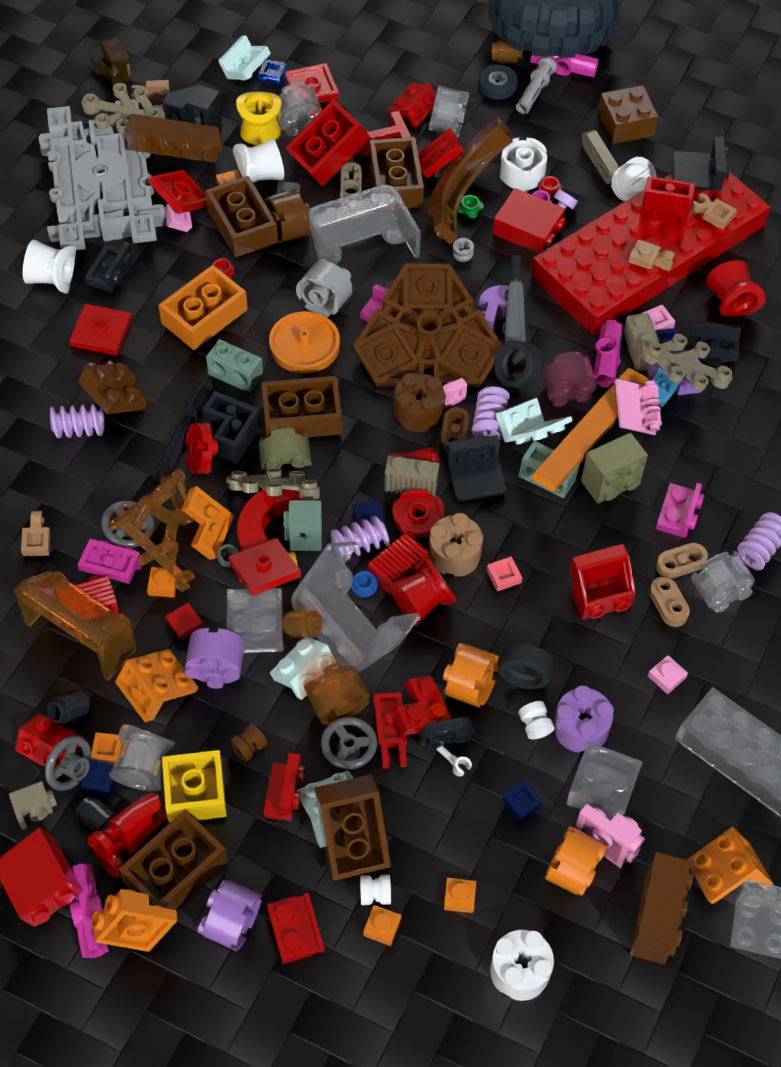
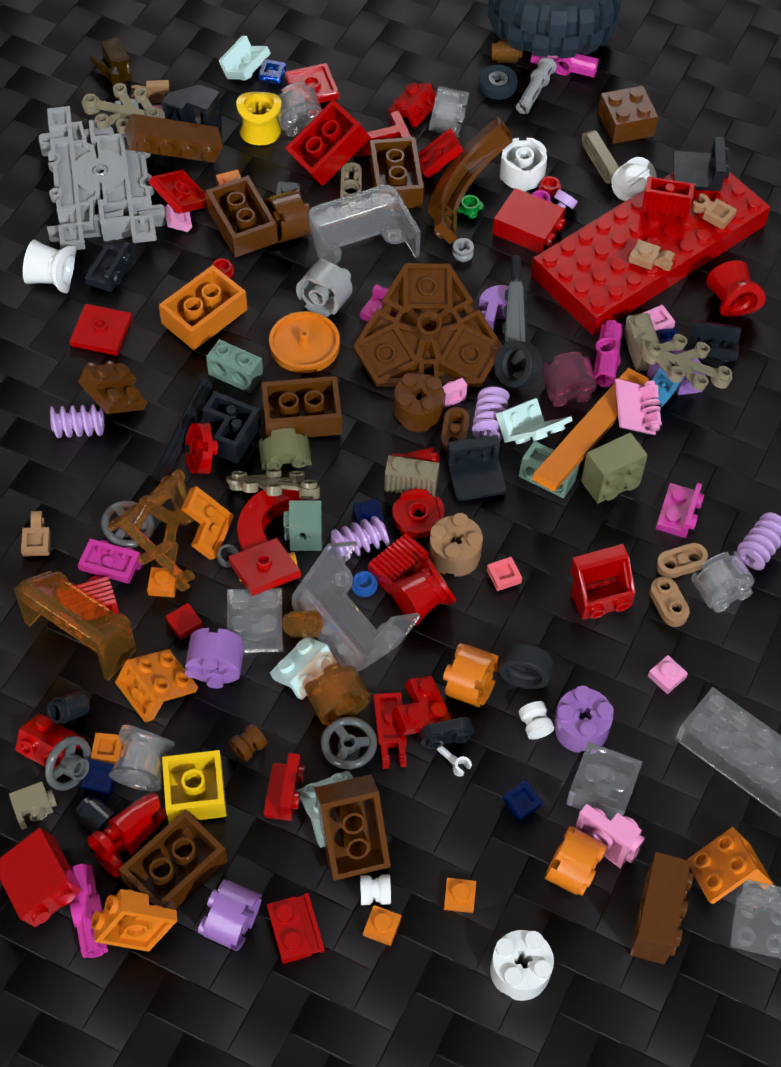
(260, 161): white hat -> none

